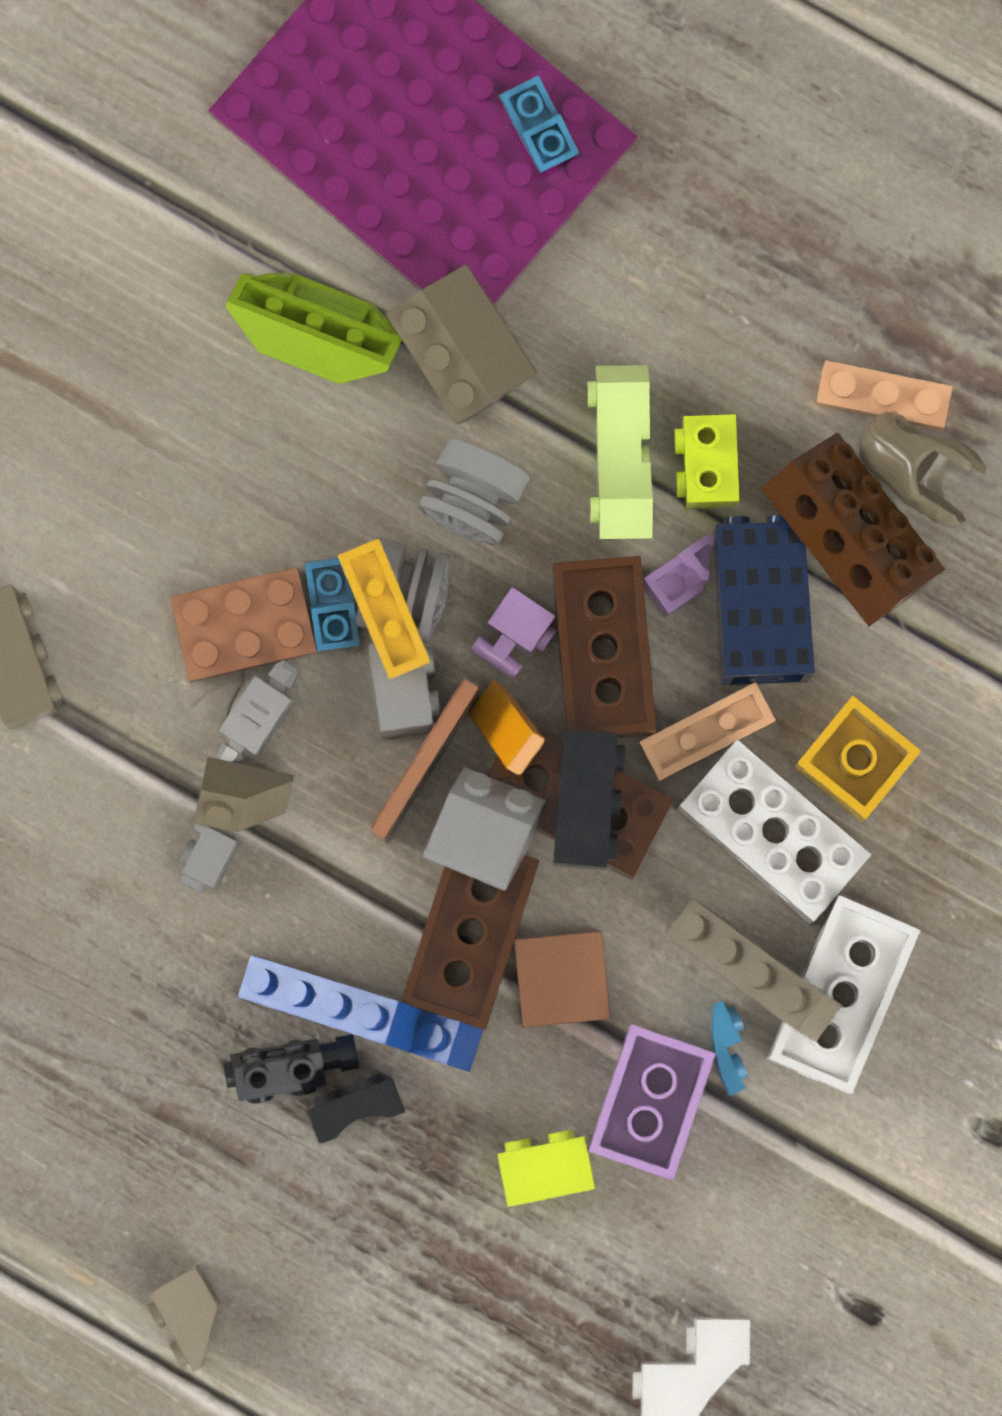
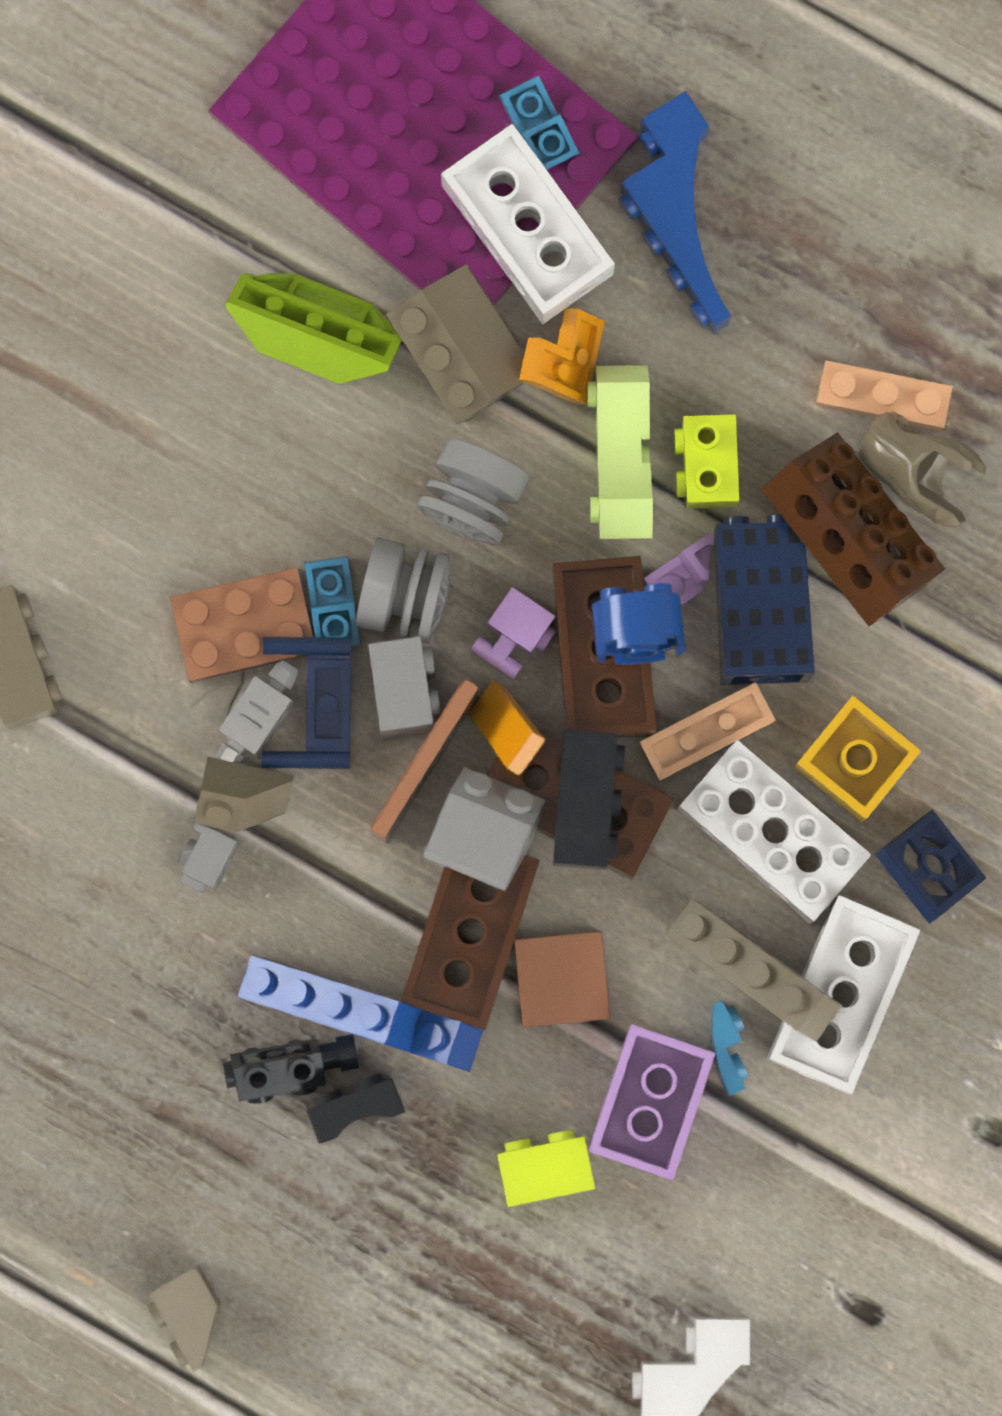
(326, 703): none -> dark blue plate
(384, 609): yellow plate -> none
(535, 196): none -> white brick
(569, 364): none -> light orange plate
(638, 624): none -> blue brick
(664, 204): none -> blue arch
(965, 870): none -> dark blue piece

